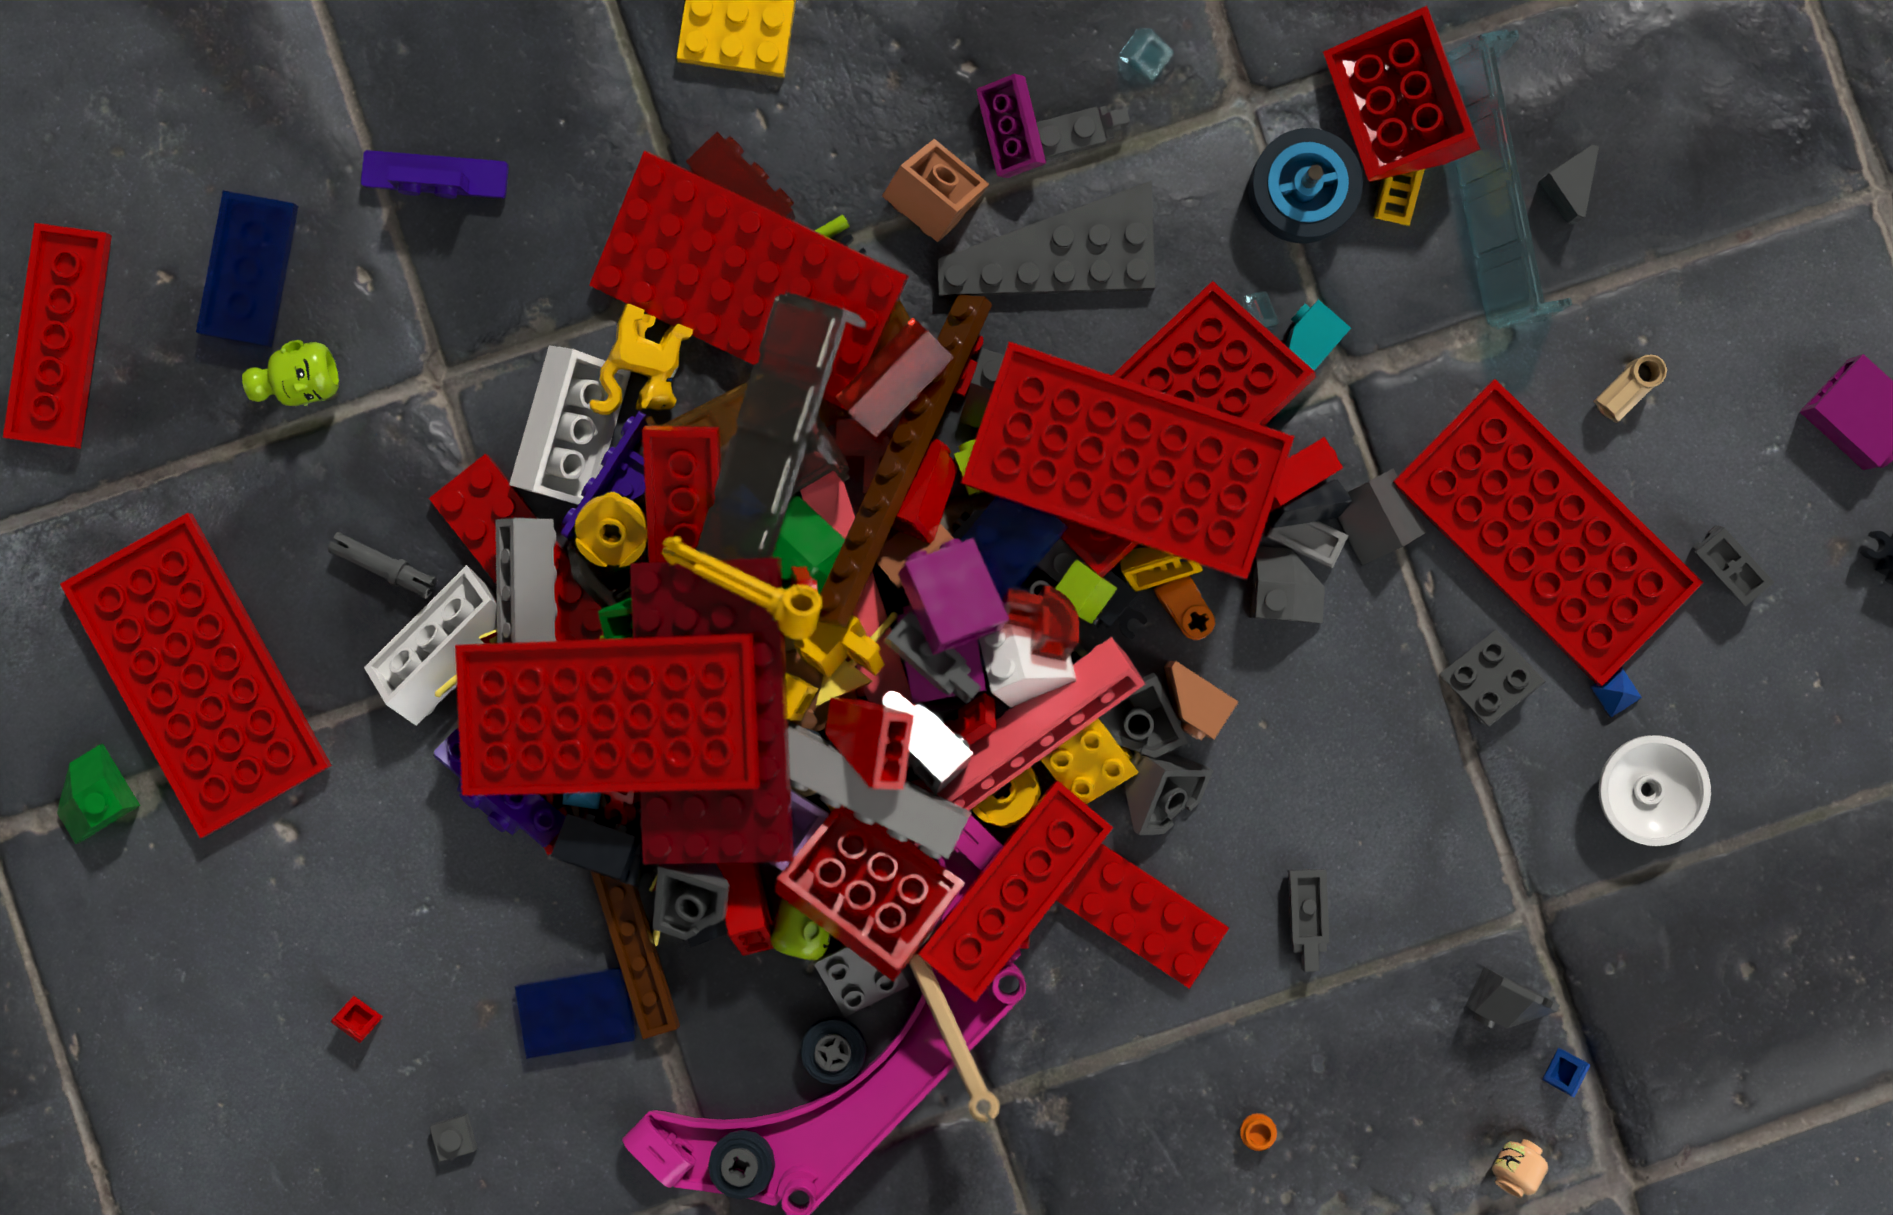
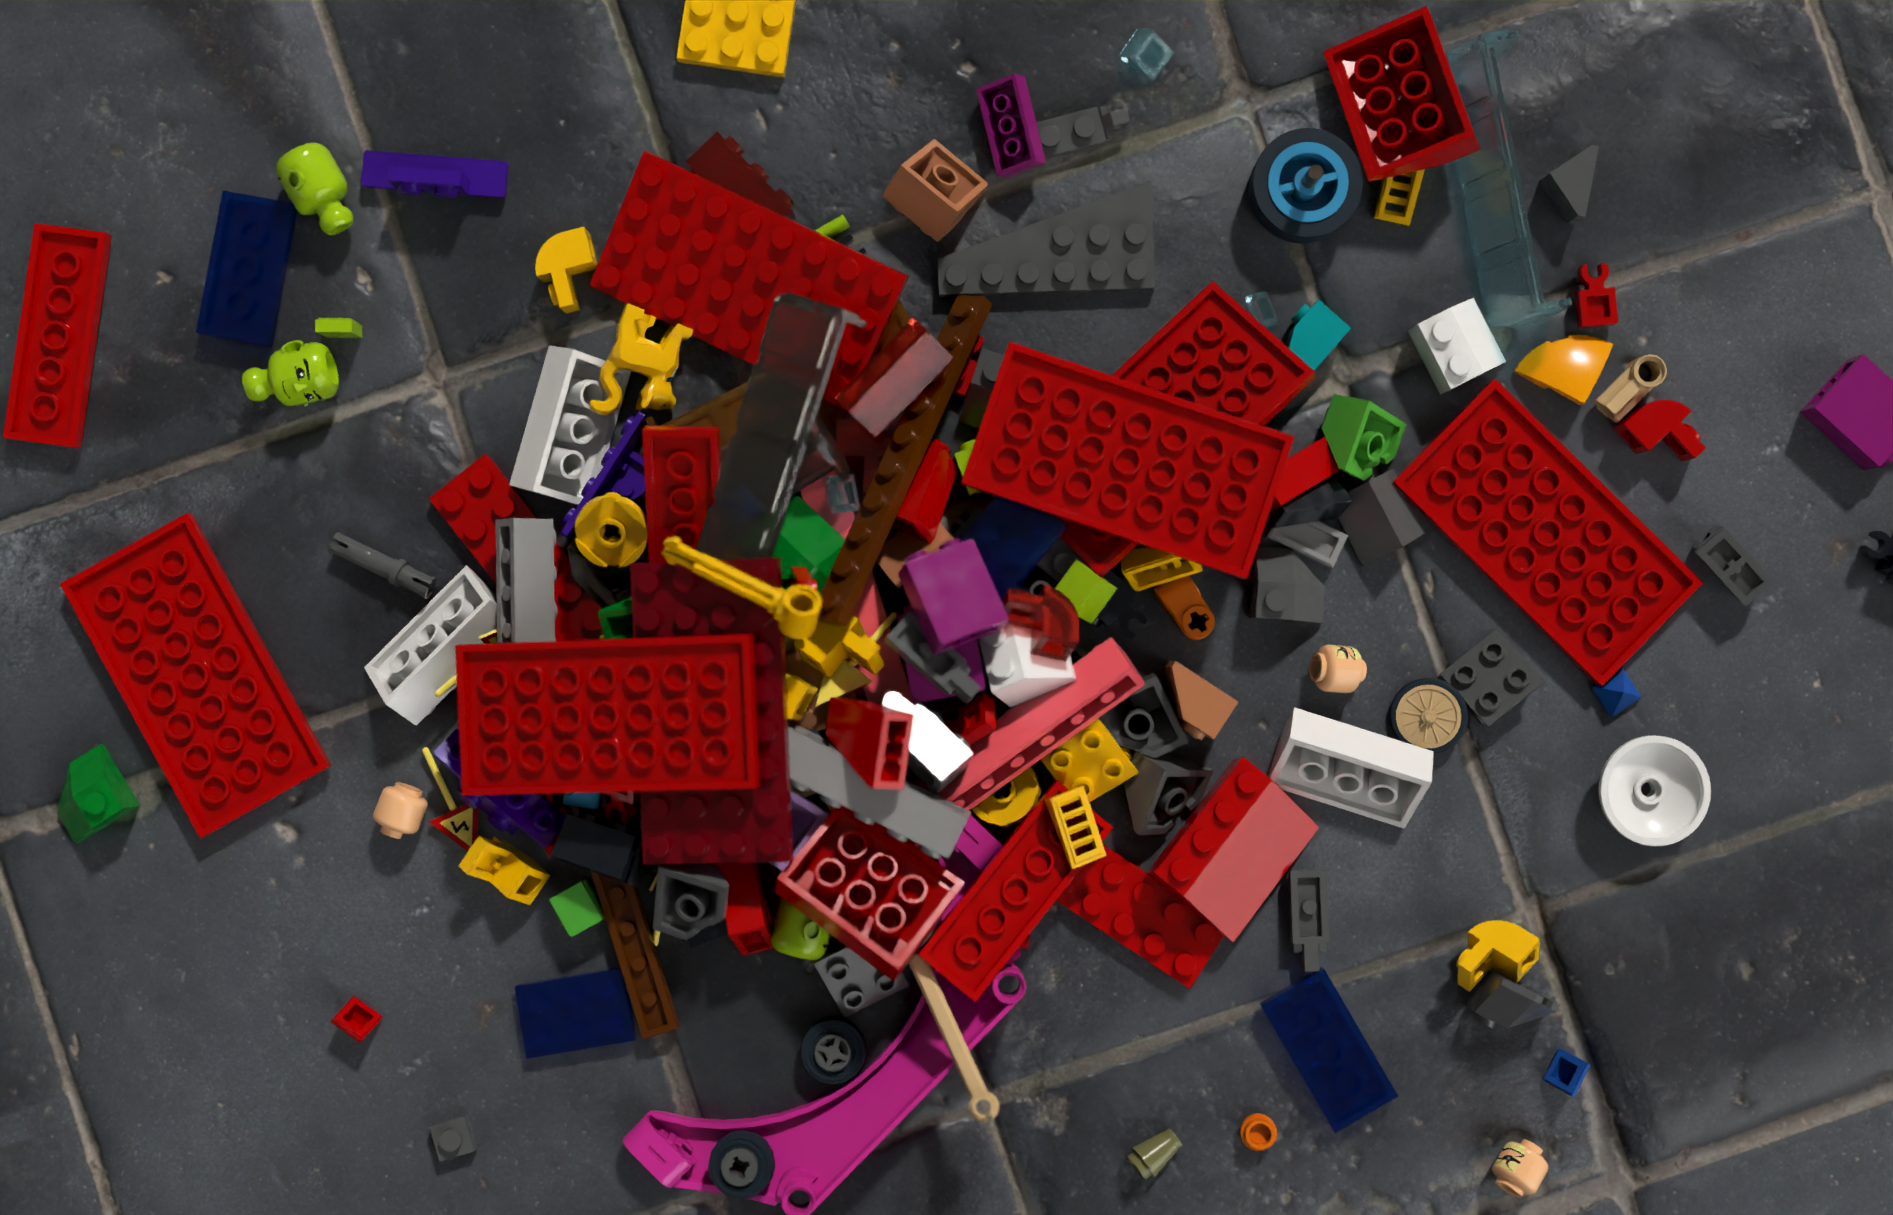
(315, 186): none -> lime piece
(338, 328): none -> lime tile
(400, 810): none -> light nougat head
(460, 822): none -> piece
(506, 868): none -> yellow brick
(562, 257): none -> yellow brick
(578, 907): none -> bright green panel
(841, 495): none -> clear light blue slope
(1084, 809): none -> yellow slope
(1154, 1153): none -> olive cone
(1234, 848): none -> slope
(1328, 1050): none -> clear blue plate
(1337, 668): none -> light nougat head
(1351, 768): none -> white slope
(1361, 435): none -> bright green slope
(1429, 714): none -> tan wheel
(1456, 345): none -> white slope
(1500, 947): none -> yellow brick
(1566, 365): none -> light orange brick
(1595, 304): none -> red plate
(1660, 421): none -> red brick

